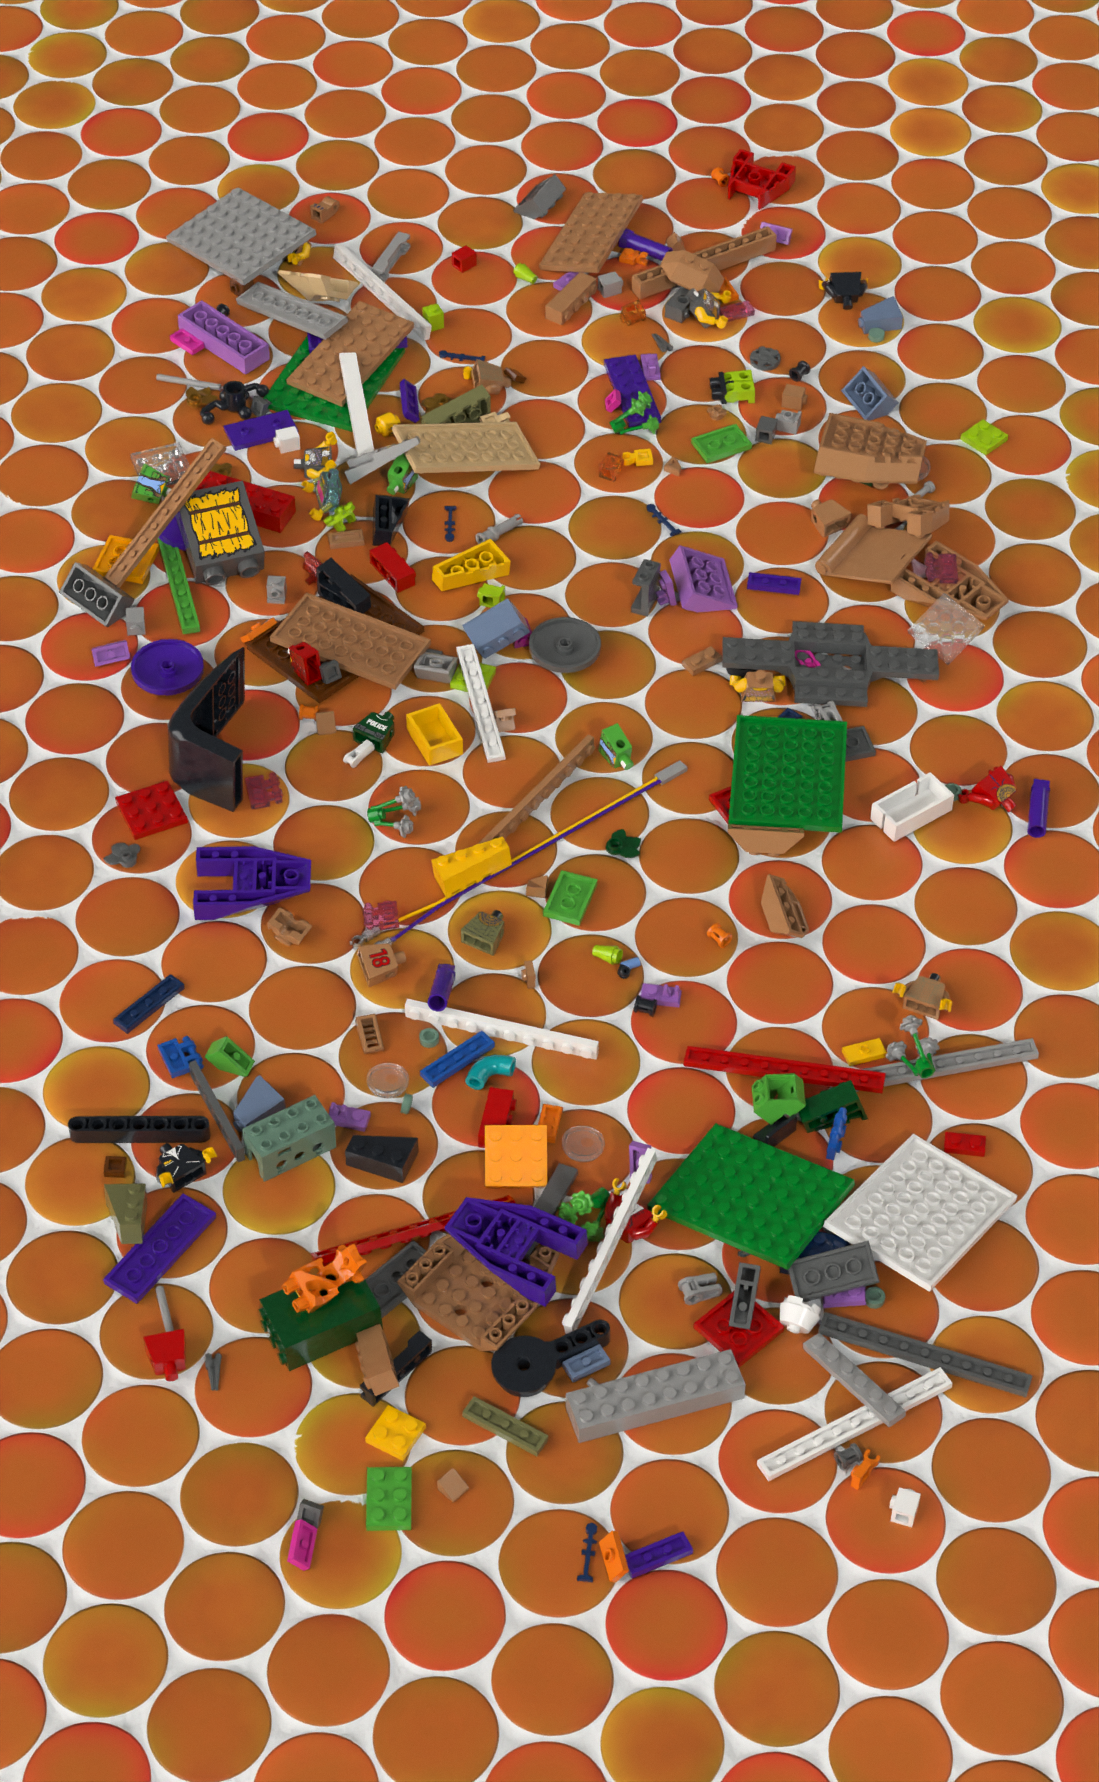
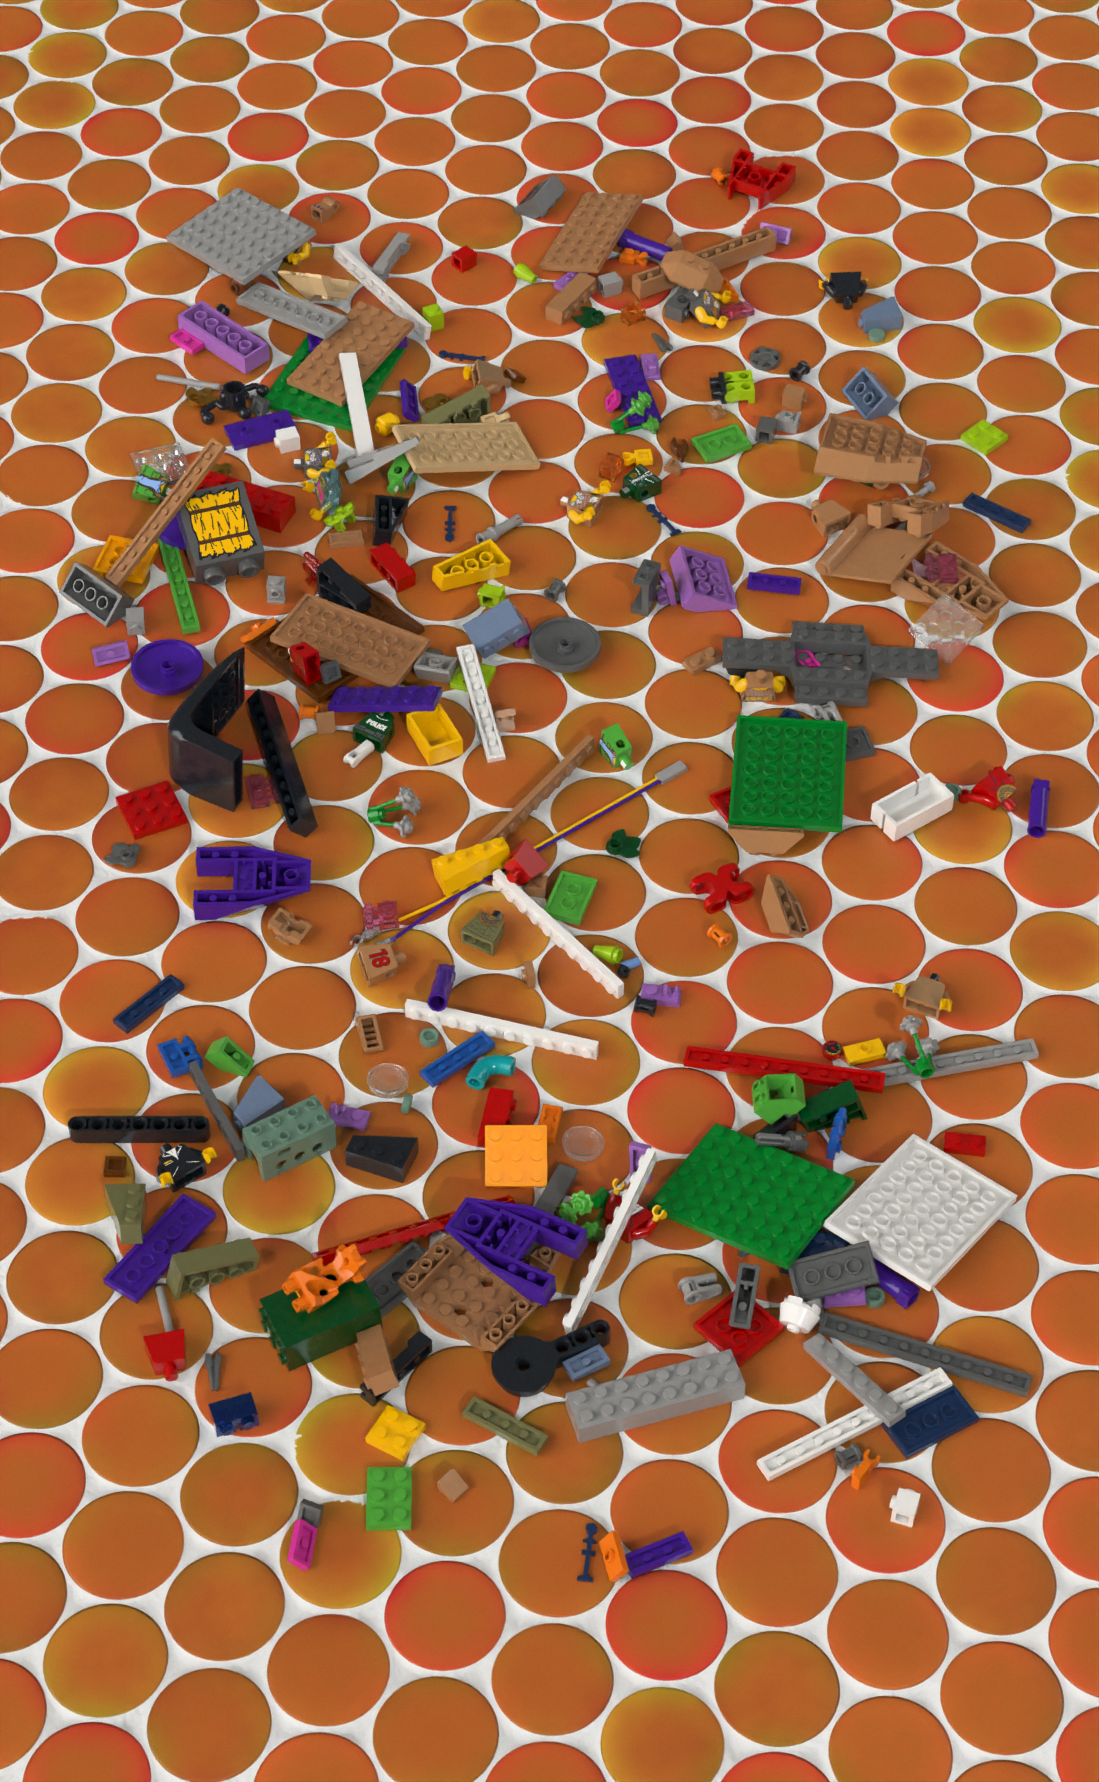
(210, 1266): none -> olive wedge
(234, 1414): none -> clear blue piece
(282, 763): none -> black brick
(385, 699): none -> dark purple plate
(524, 863): none -> red torso
(557, 587): none -> dark grey bush
(560, 935): none -> white plate
(586, 506): none -> torso
(589, 317): none -> dark green plate
(640, 484): none -> dark green torso
(679, 450): none -> reddish brown hand
(721, 888): none -> red piece
(791, 1140): none -> dark grey piece
(832, 1050): none -> tile
(903, 1291): none -> dark purple piece
(931, 1422): none -> dark blue tile
(996, 513): none -> dark blue tile

